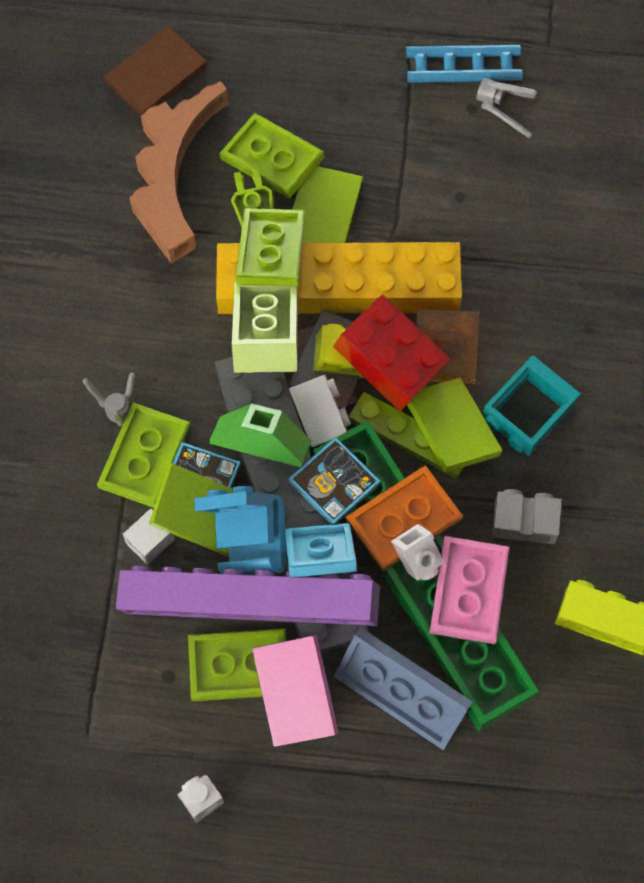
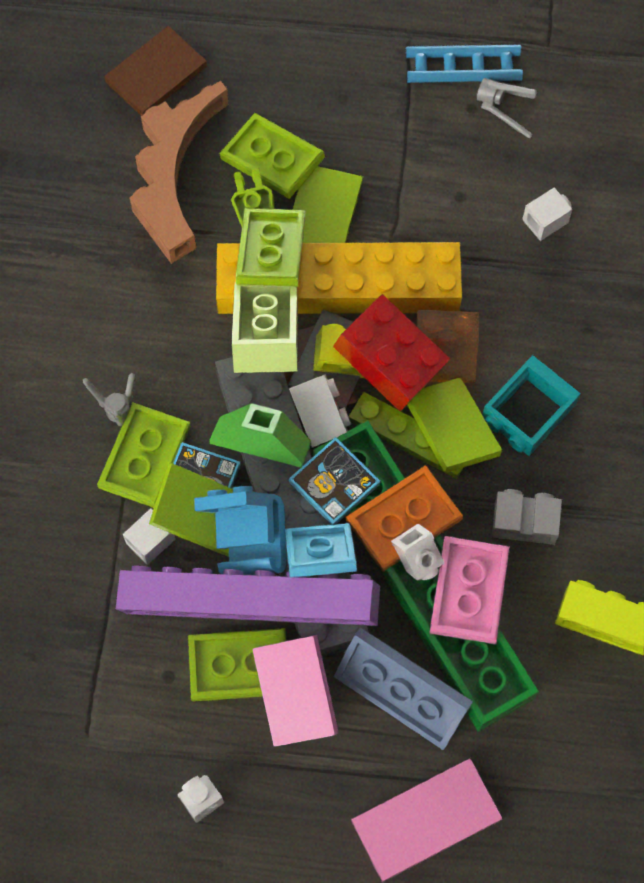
(426, 820): none -> bright pink tile
(547, 213): none -> white brick

